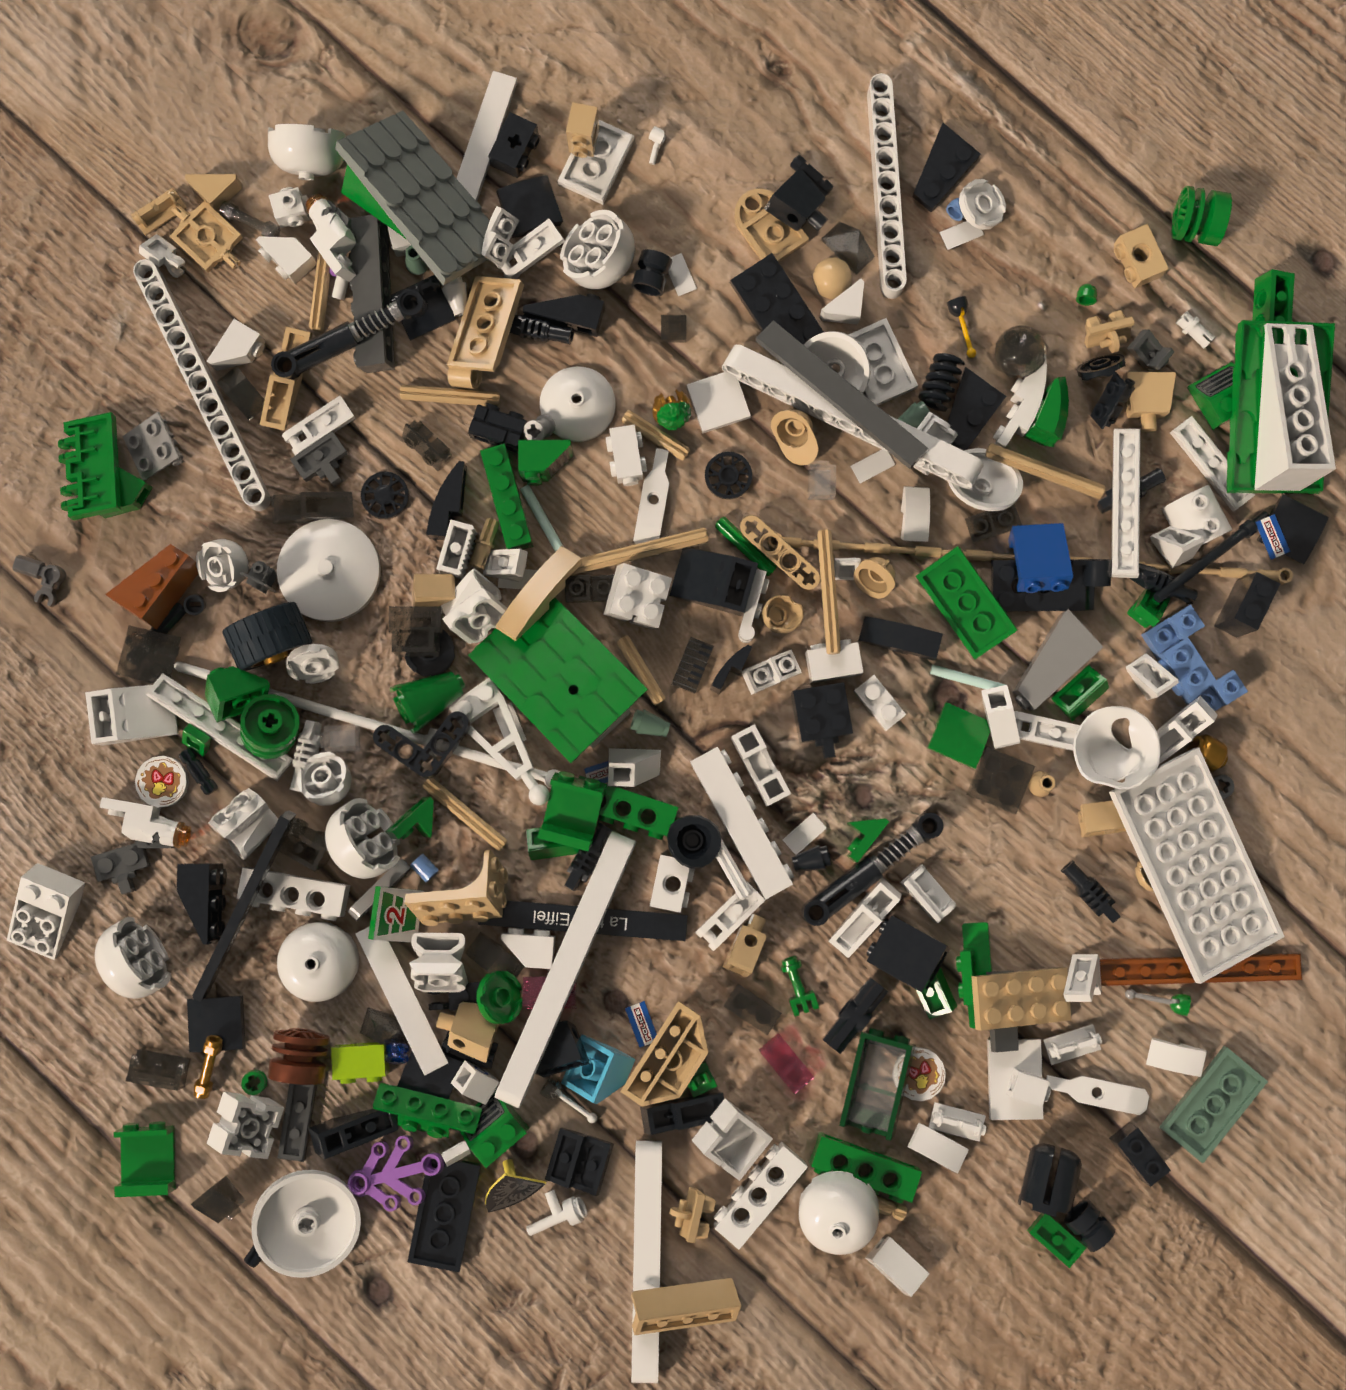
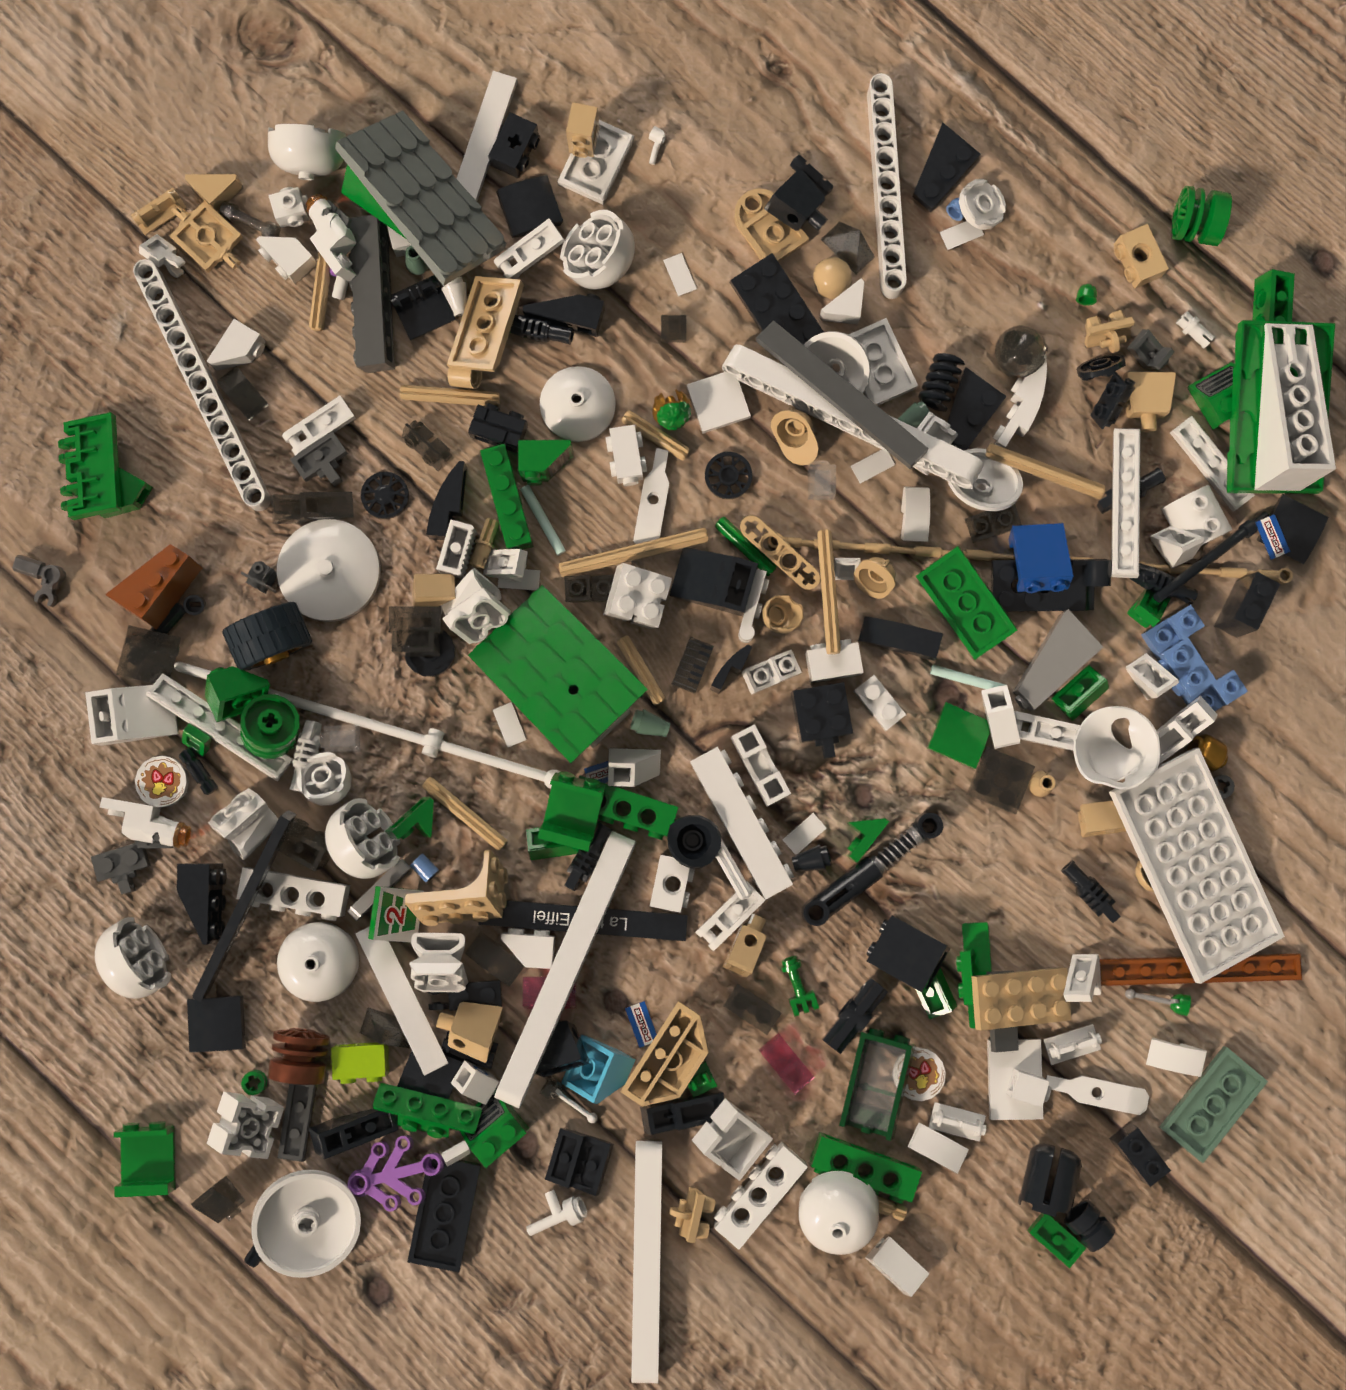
(44, 910): white slope -> none
(152, 446): light grey hinge -> none
(158, 1070): clear smoke hinge -> none
(203, 1085): pearl gold bar -> none
(221, 564): white cylinder -> none
(282, 391): tan slope -> none
(312, 663): white tile -> none
(346, 336): black piece -> none
(397, 1053): clear blue bush -> none
(419, 754): black beam -> none
(426, 698): green cone -> none
(479, 702): white plate -> none
(498, 233): white slope -> none
(499, 997): green tile -> none
(510, 1189): shield -> none
(537, 593): tan slope -> none
(539, 428): light grey bush -> none
(650, 276): black wheel -> none
(685, 1306): tan panel -> none
(865, 917): white slope -> none
(928, 894): white hinge -> none
(958, 307): hinge -> none
(1052, 415): green slope -> none

